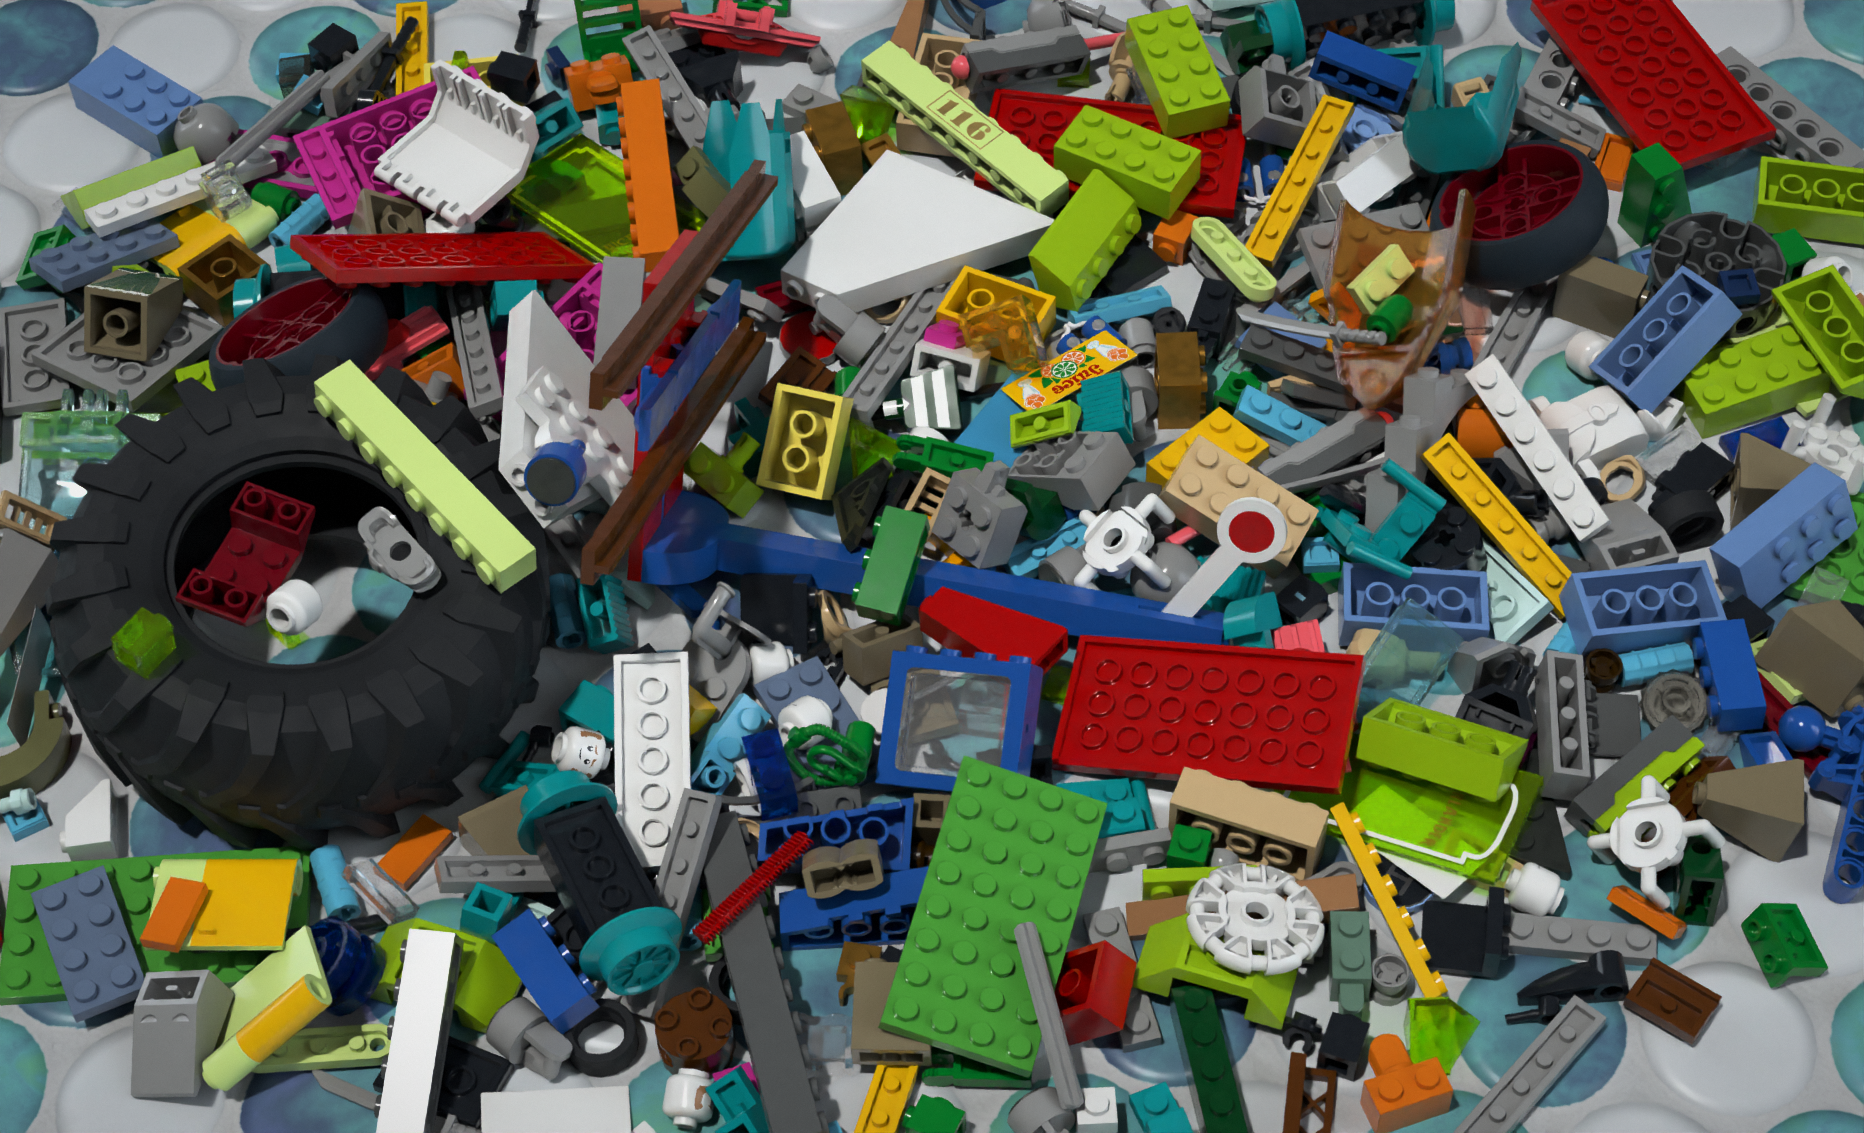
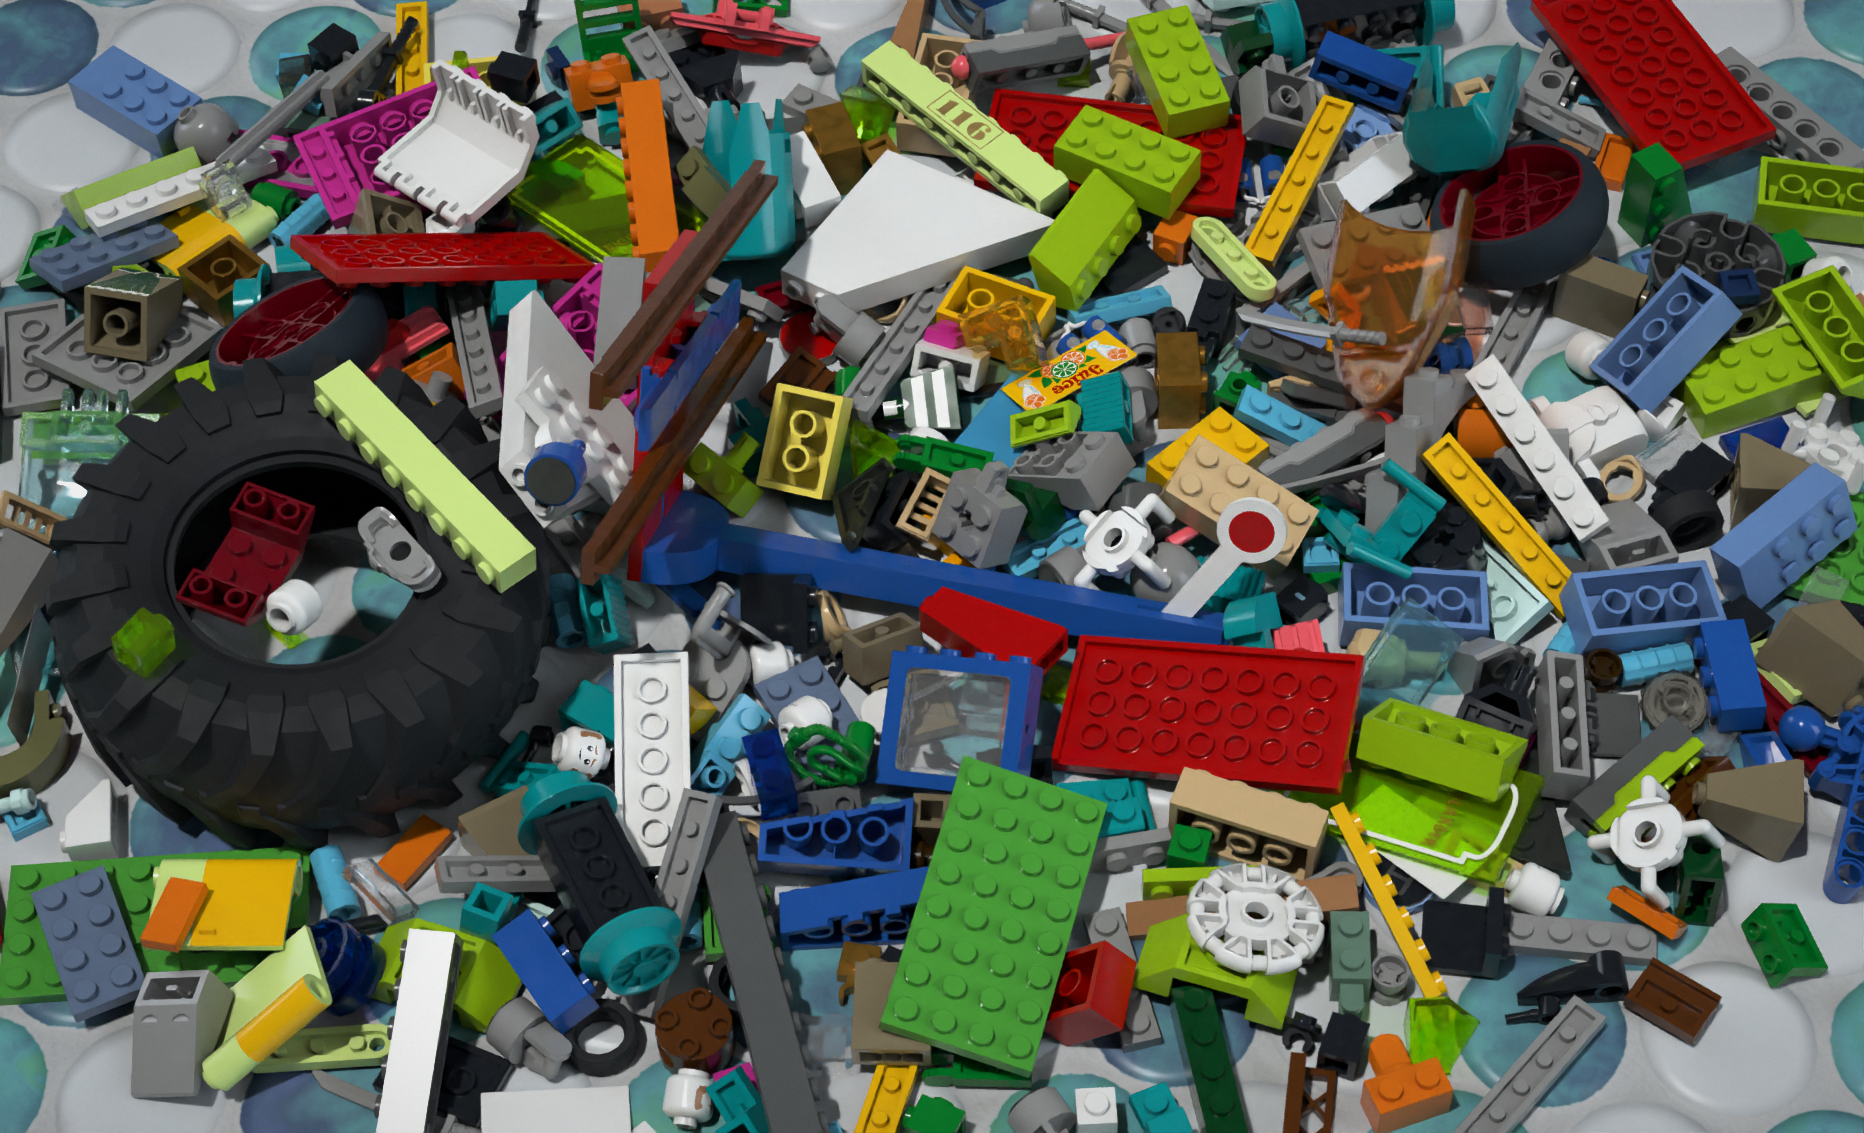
(752, 887): red axle -> none
(834, 869): dark tan brick -> none
(891, 565): green brick -> none
(1048, 1016): light grey axle -> none
(1221, 857): light grey hinge -> none
(1380, 279): yellowish green plate -> none
(1391, 316): green brick -> none

